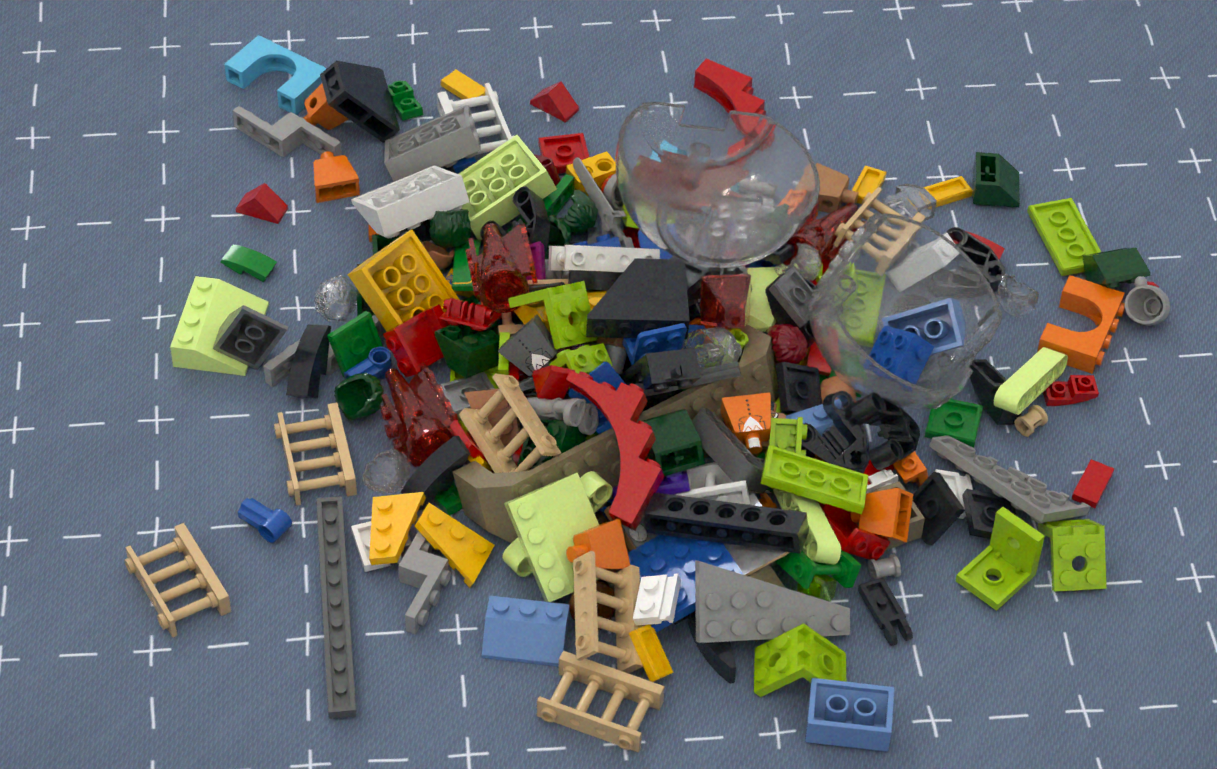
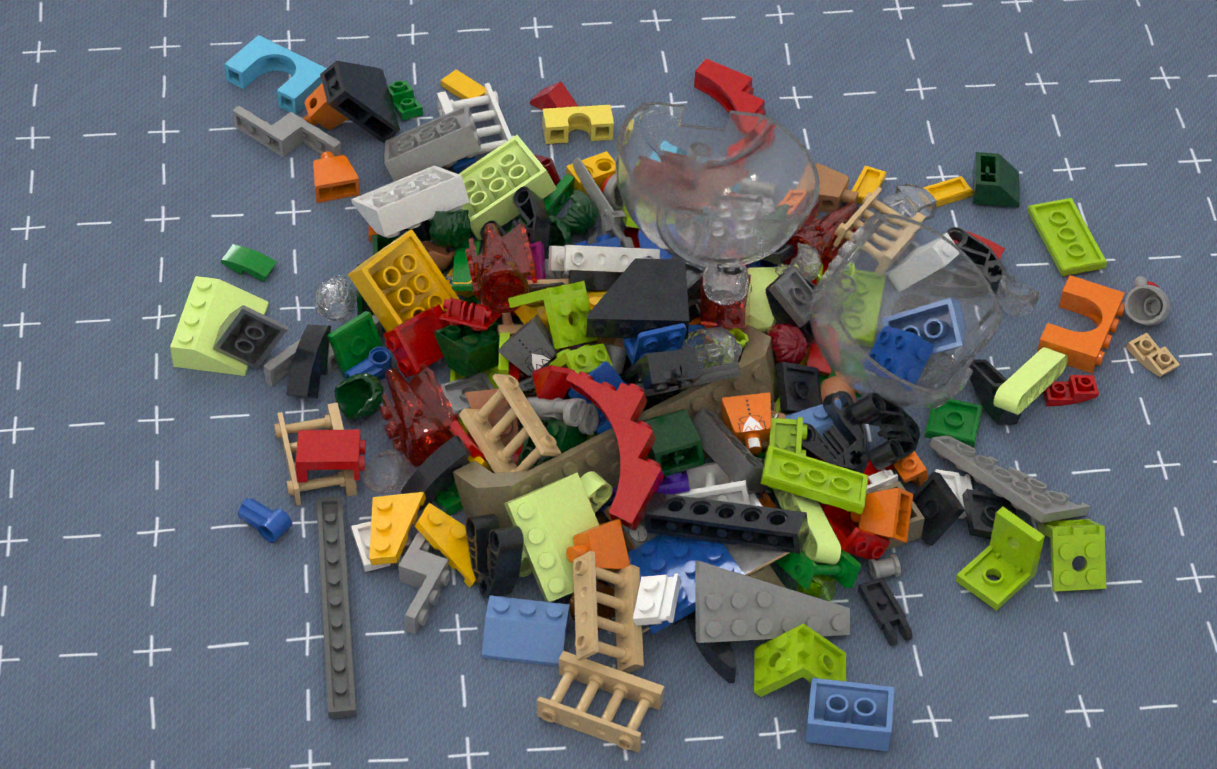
(193, 560): tan fence -> none
(263, 204): red slope -> none
(329, 452): none -> red panel
(494, 554): none -> black connector
(563, 149): red plate -> none
(593, 119): none -> light yellow arch
(650, 652): yellow tile -> none
(724, 287): none -> clear hair
(1035, 417): tan bush -> none
(1093, 483): red tile -> none
(1115, 267): dark green slope -> none
(1151, 356): none -> tan slope

